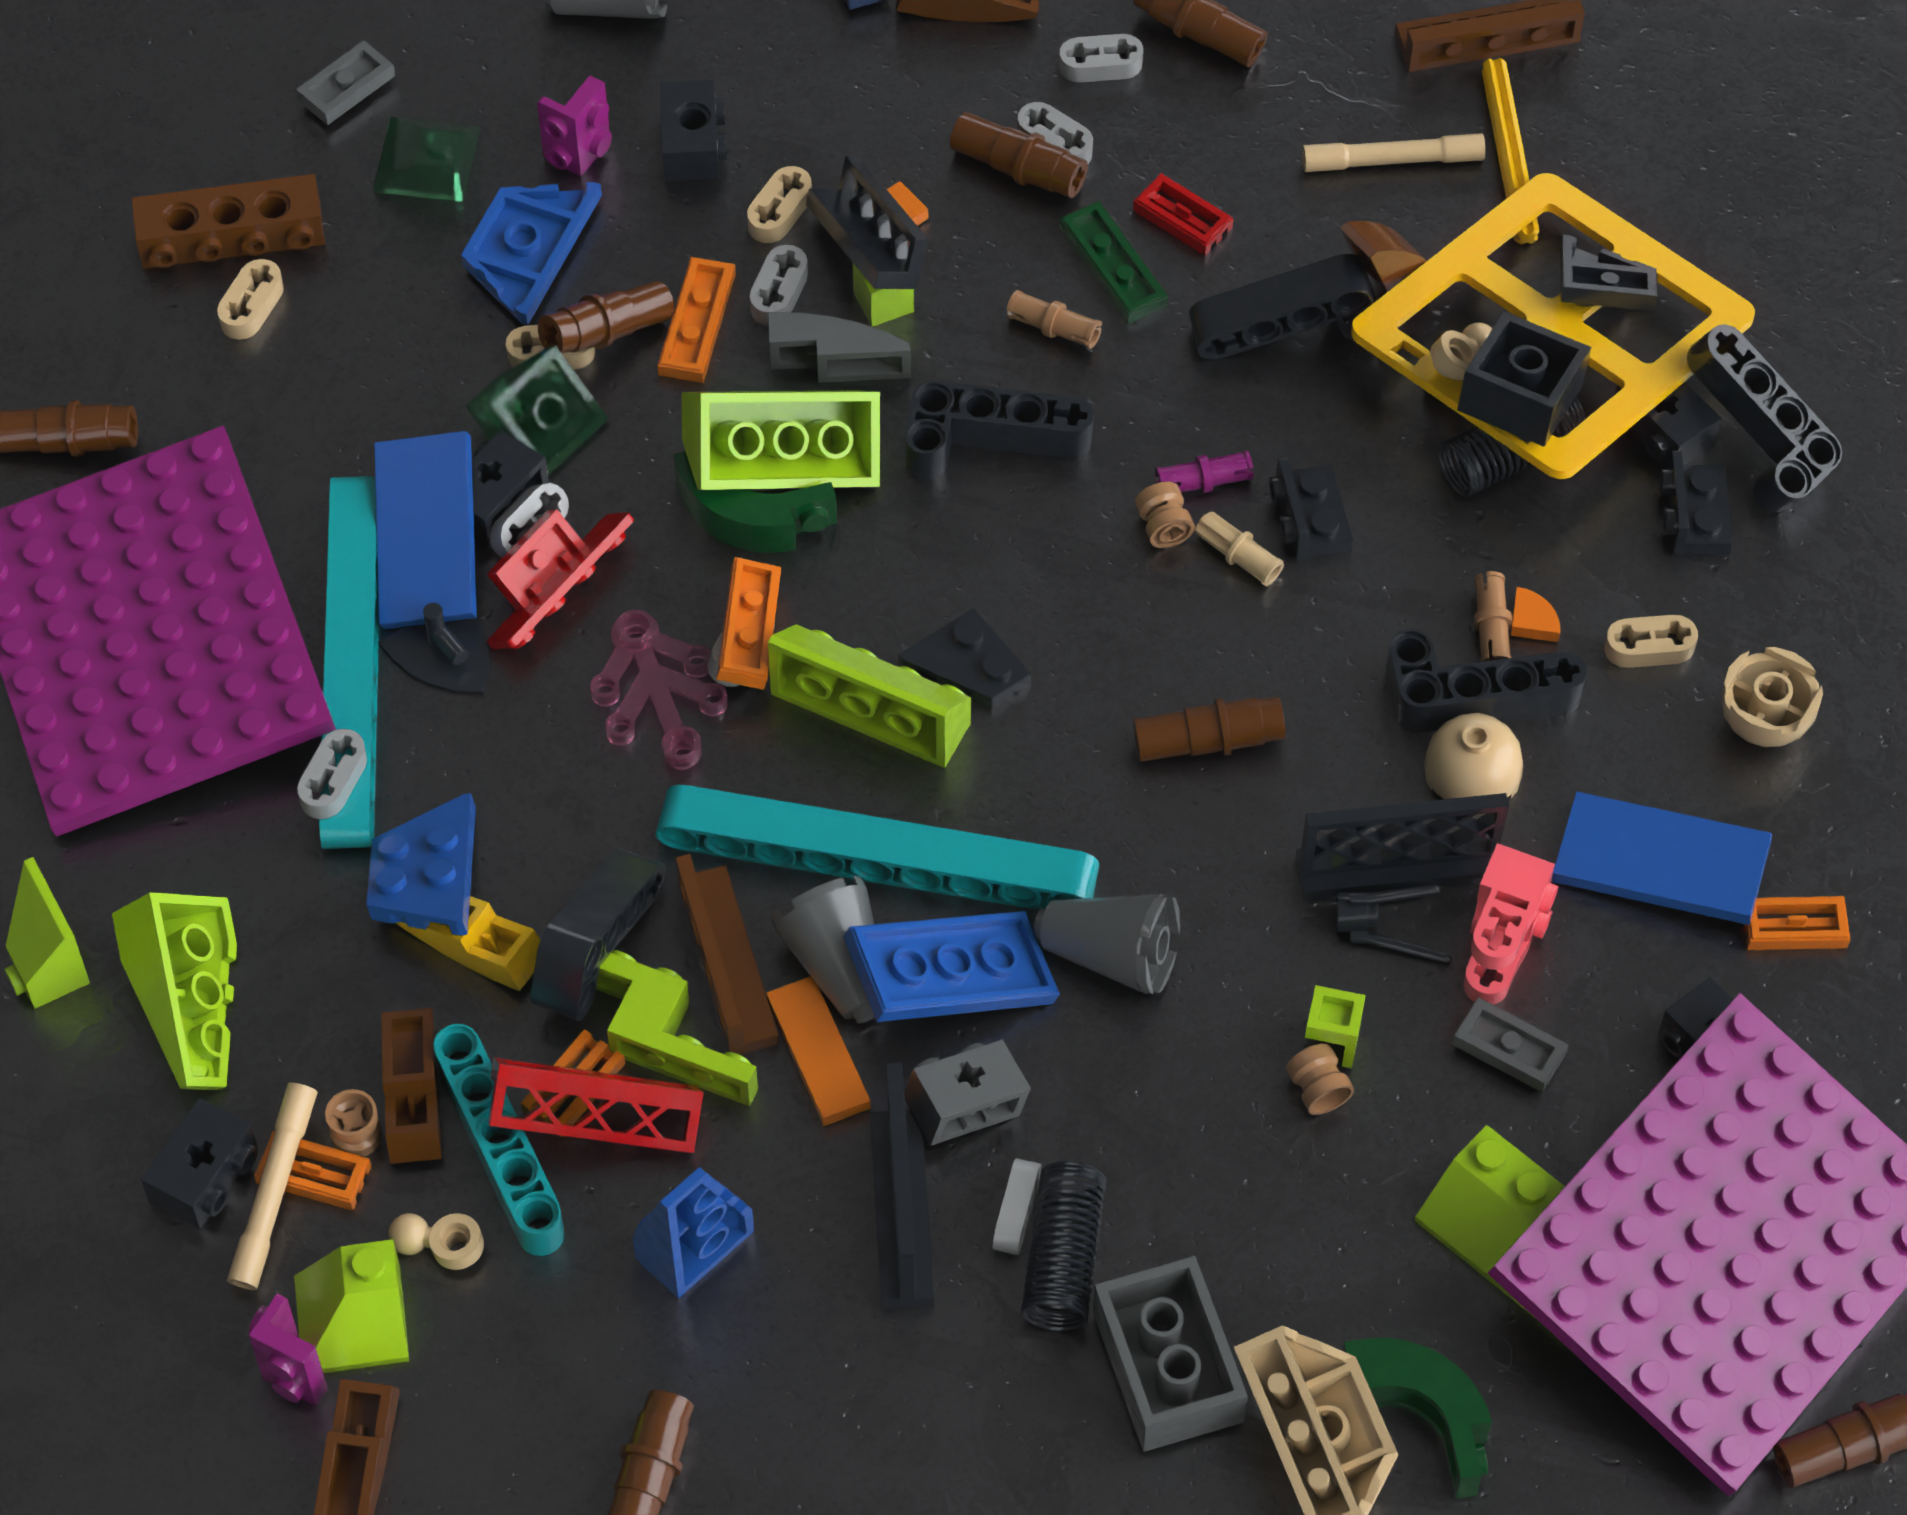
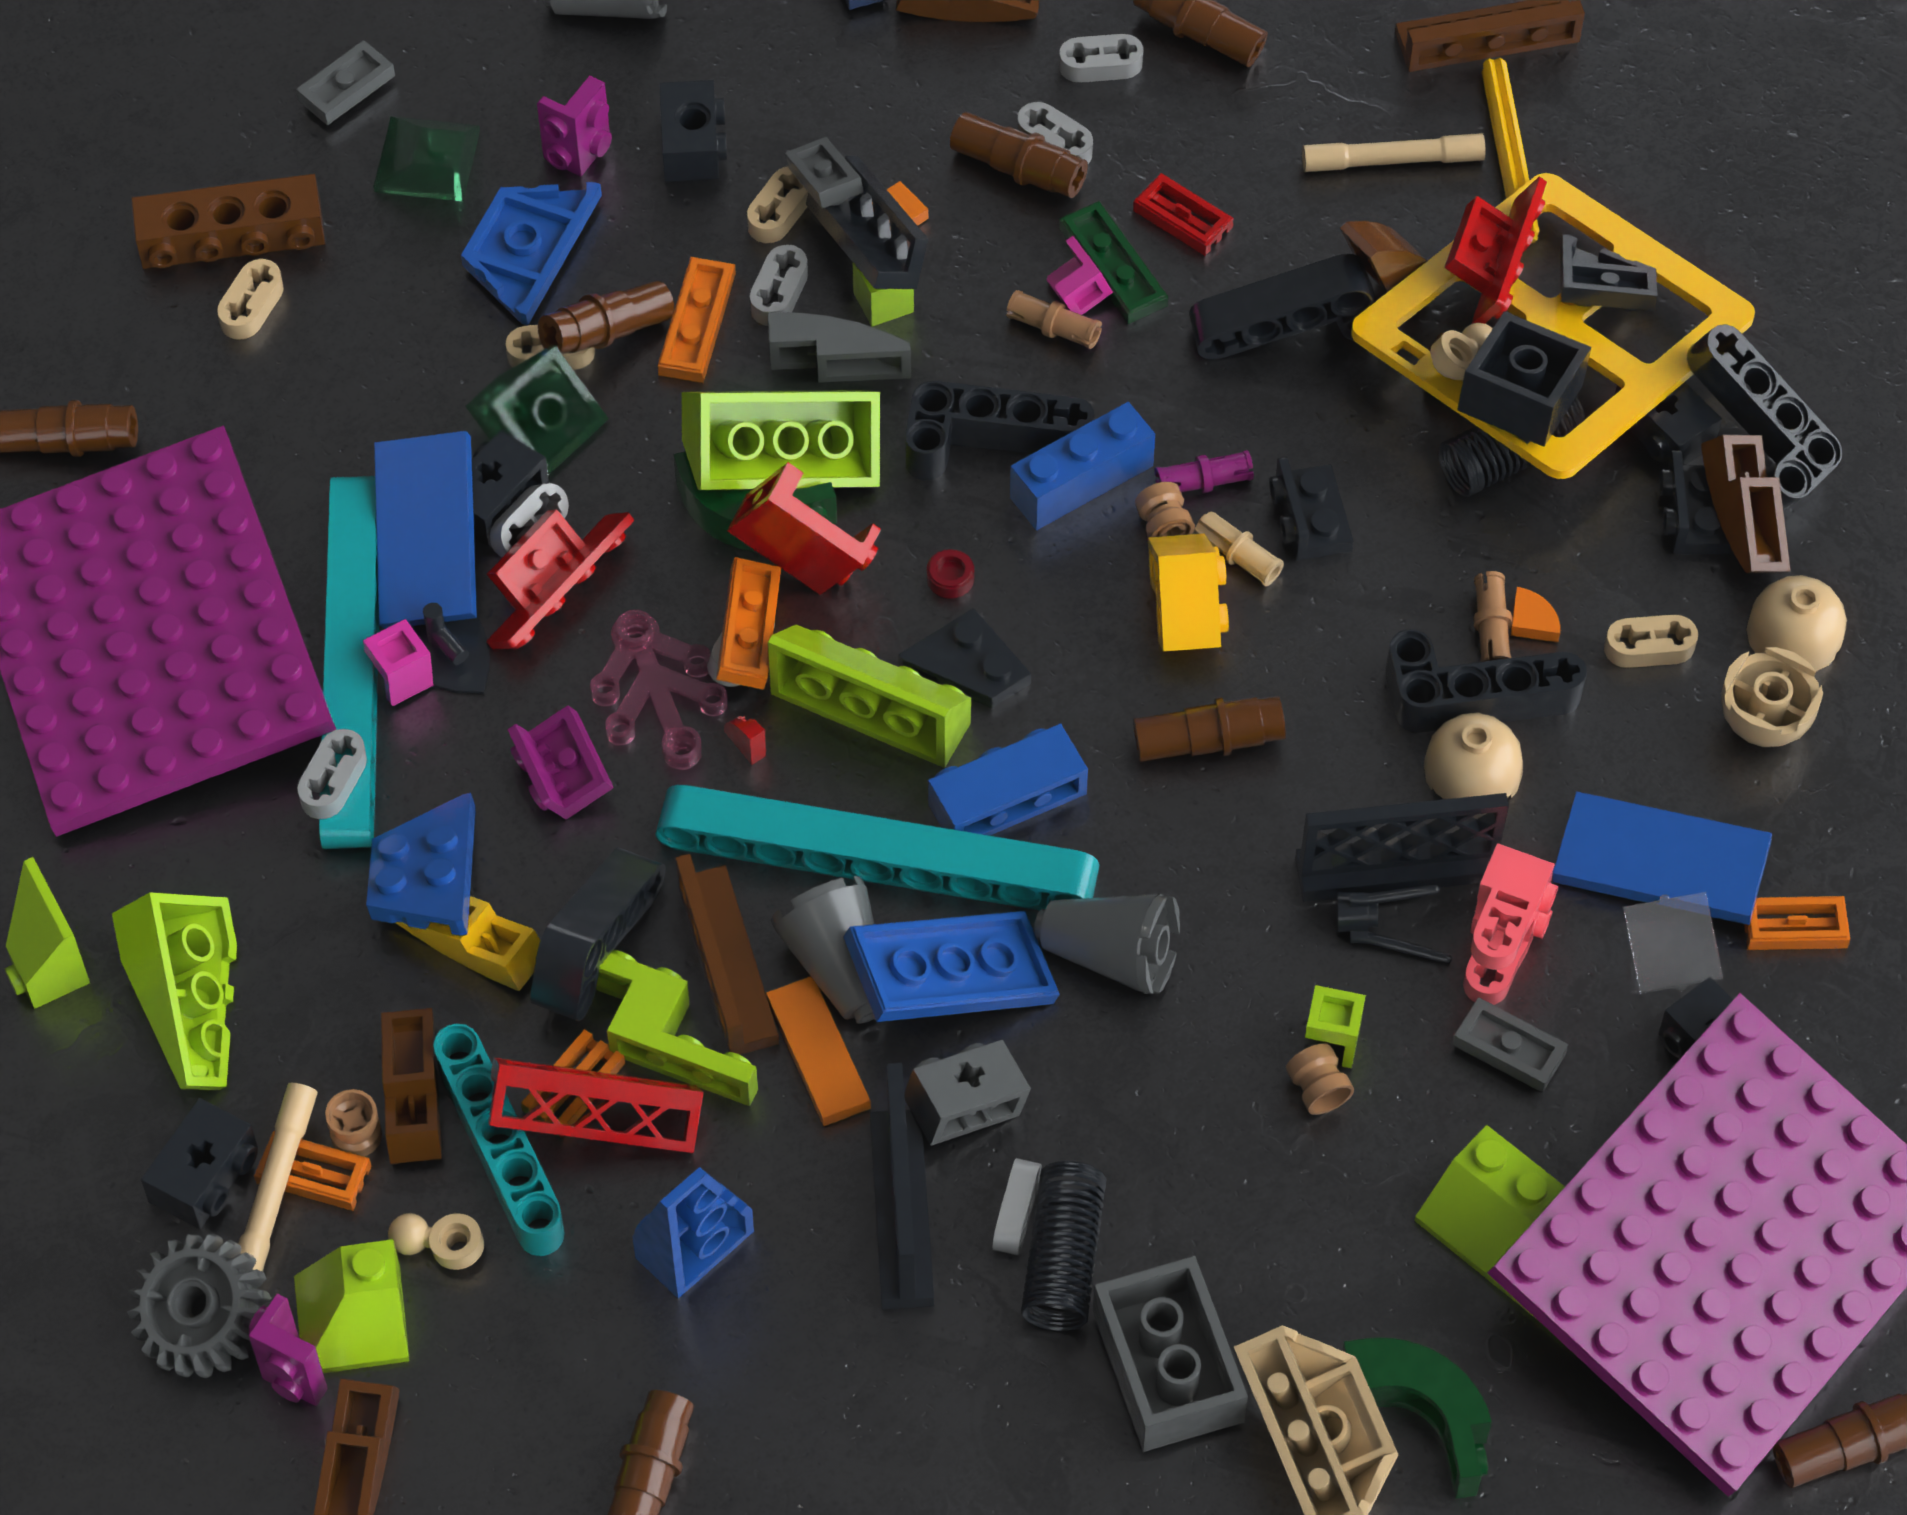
(168, 1299): none -> dark grey gear
(401, 661): none -> dark pink panel
(560, 763): none -> magenta bracket
(748, 738): none -> red tile
(798, 536): none -> red panel
(824, 172): none -> dark grey plate
(950, 573): none -> dark red tile
(1009, 783): none -> blue brick
(1079, 281): none -> dark pink panel
(1082, 465): none -> blue brick
(1186, 583): none -> yellow brick
(1491, 247): none -> red bracket
(1673, 942): none -> clear piece
(1747, 502): none -> reddish brown slope
(1798, 617): none -> tan cylinder

